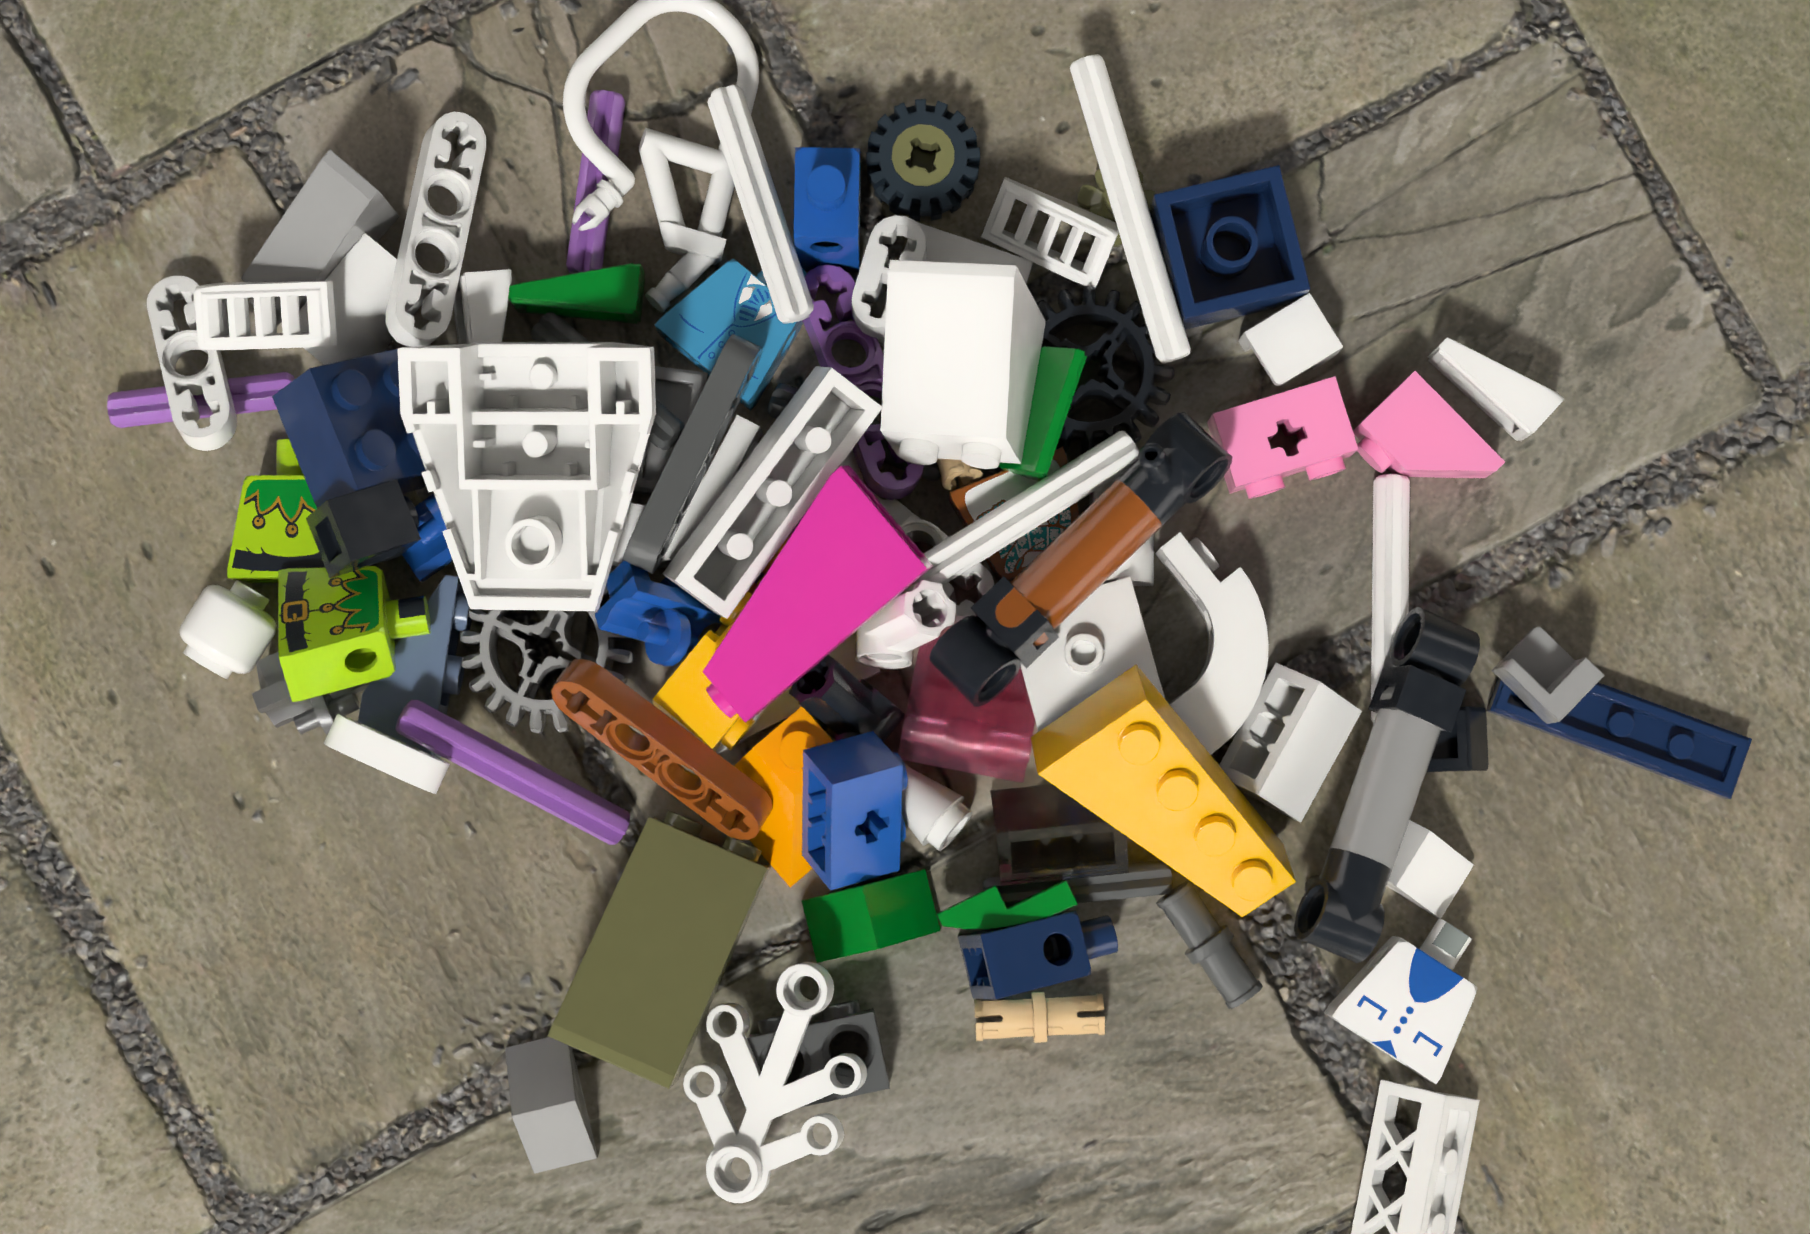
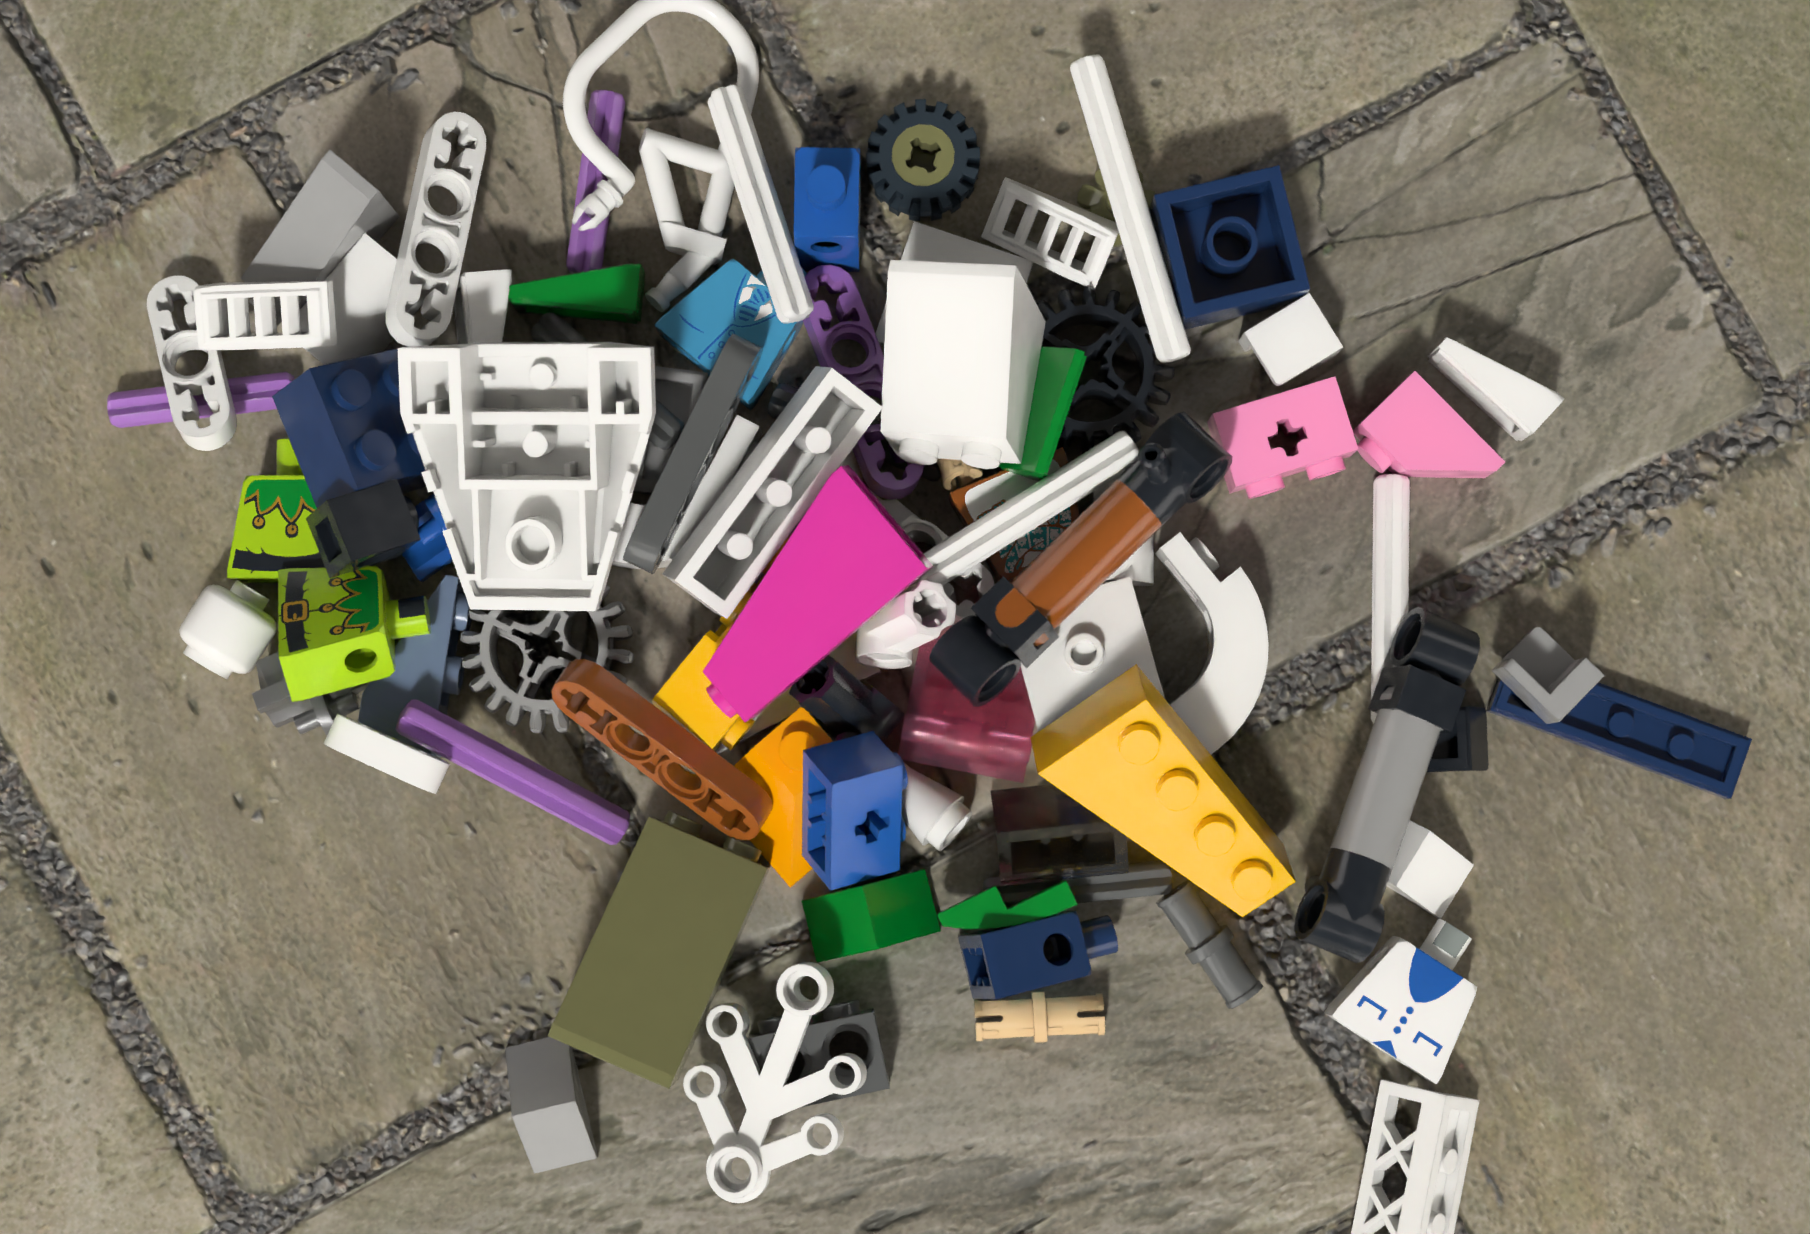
(653, 613): blue hips -> none
(875, 271): white beam -> none
(1289, 741): white brick -> none

